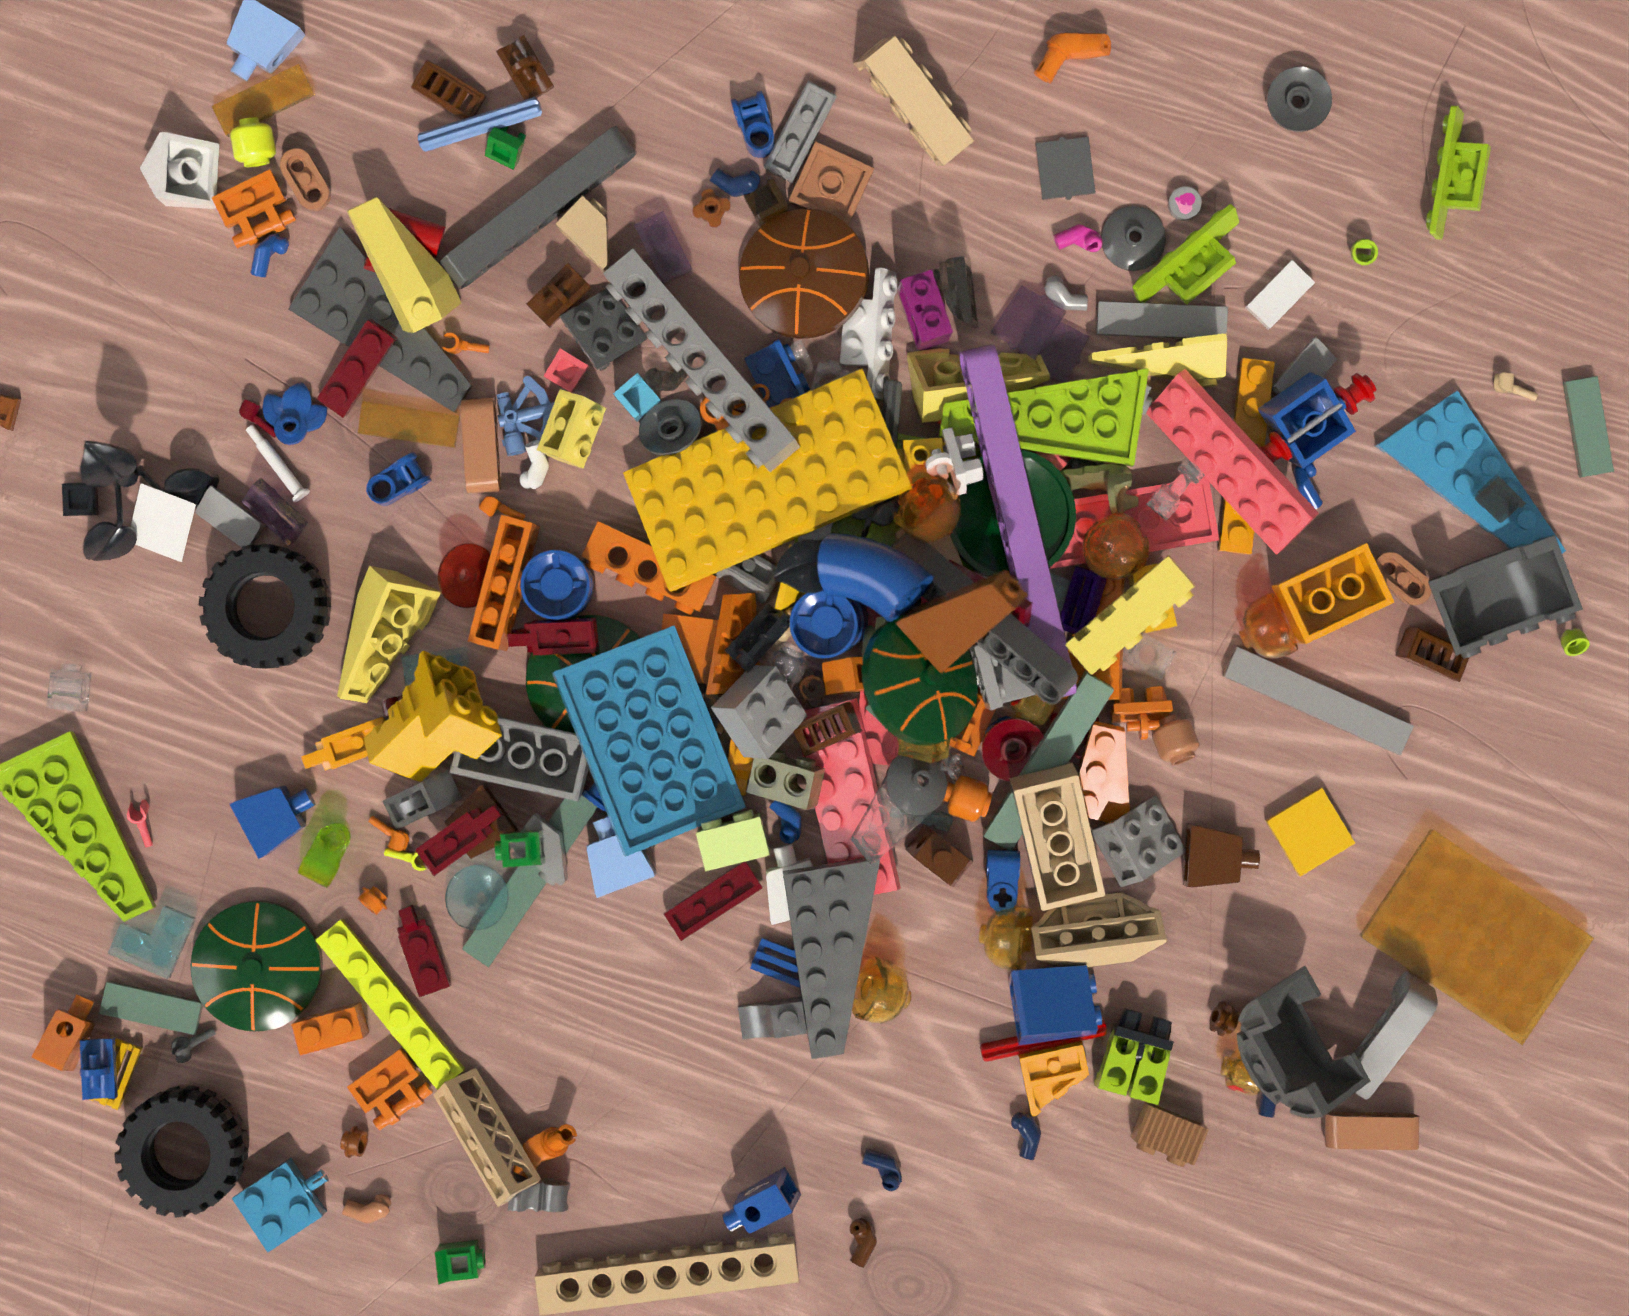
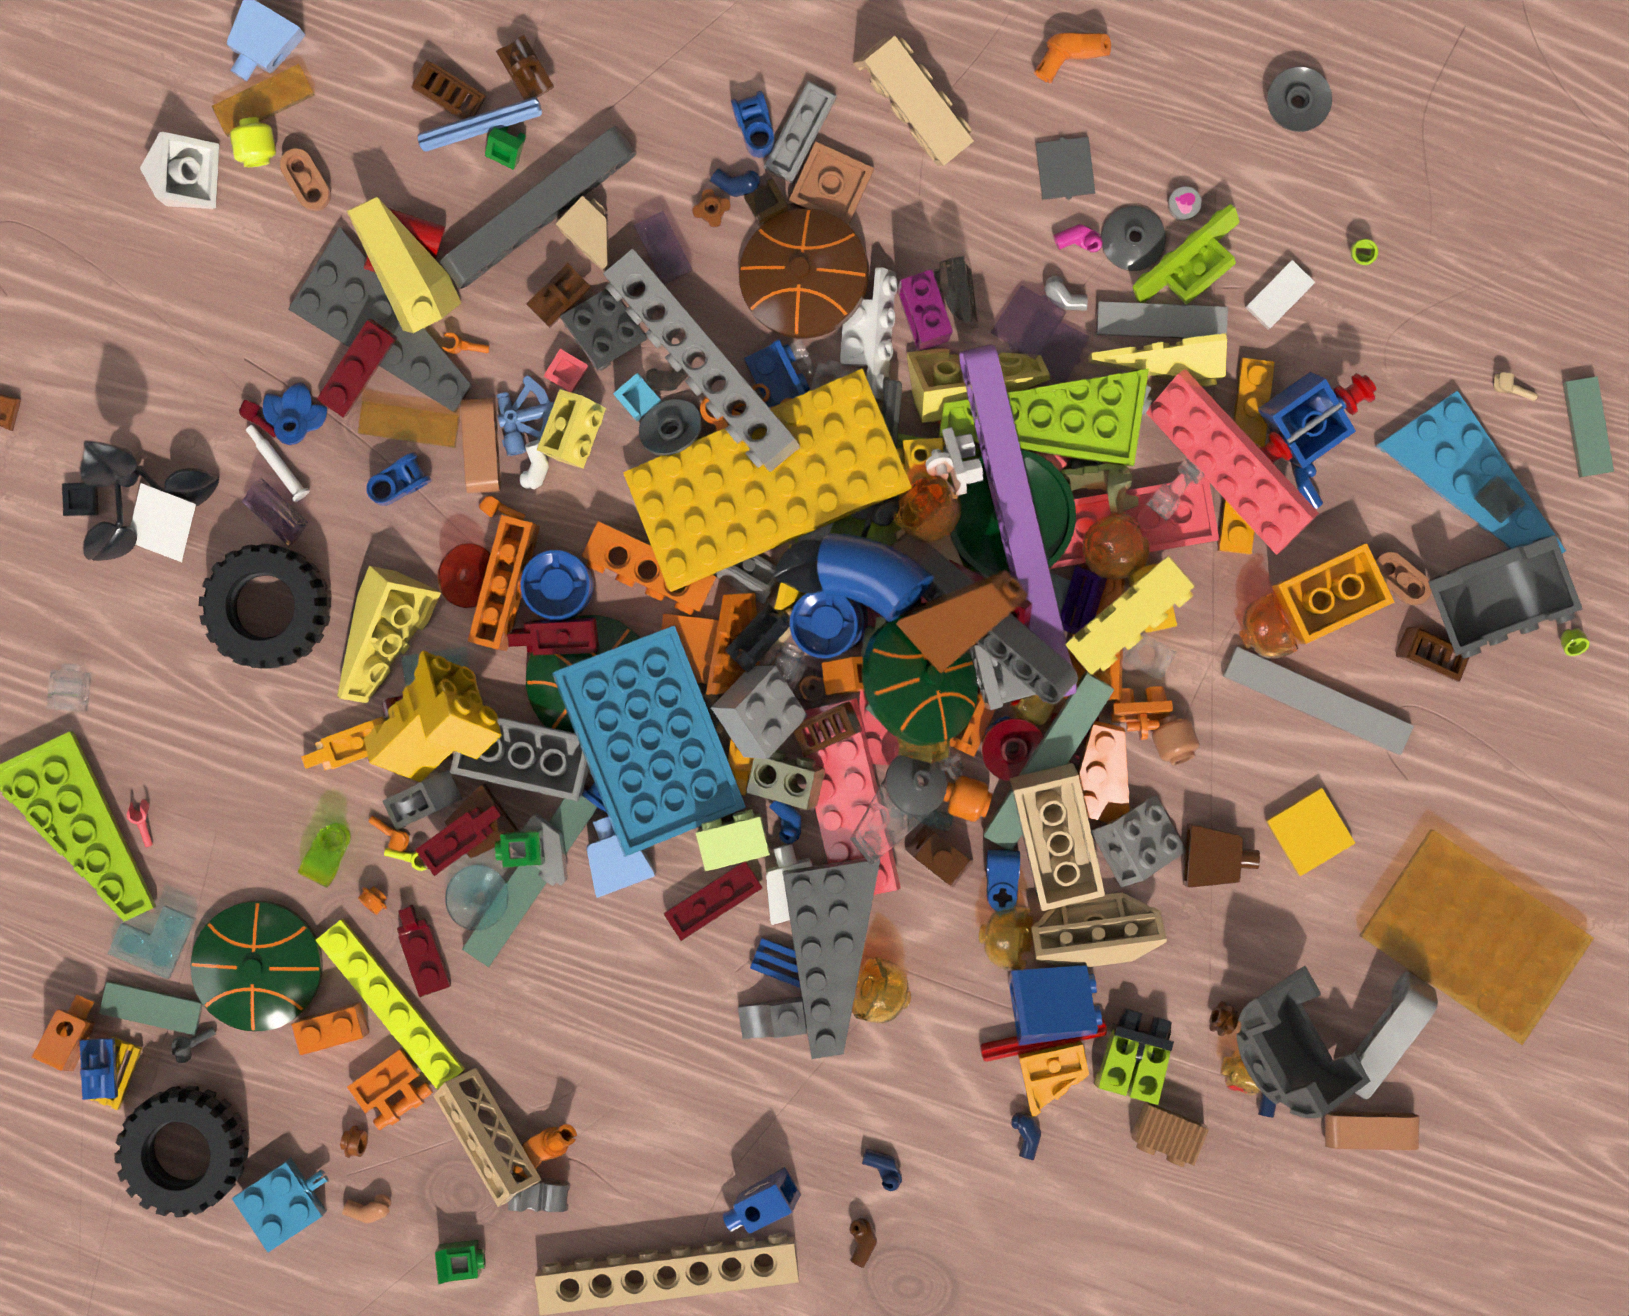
(229, 517): light grey slope -> none
(250, 199): orange plate -> none
(265, 250): blue arm -> none
(272, 817): blue torso -> none
(1313, 358): light grey slope -> none
(1460, 174): lime bracket -> none

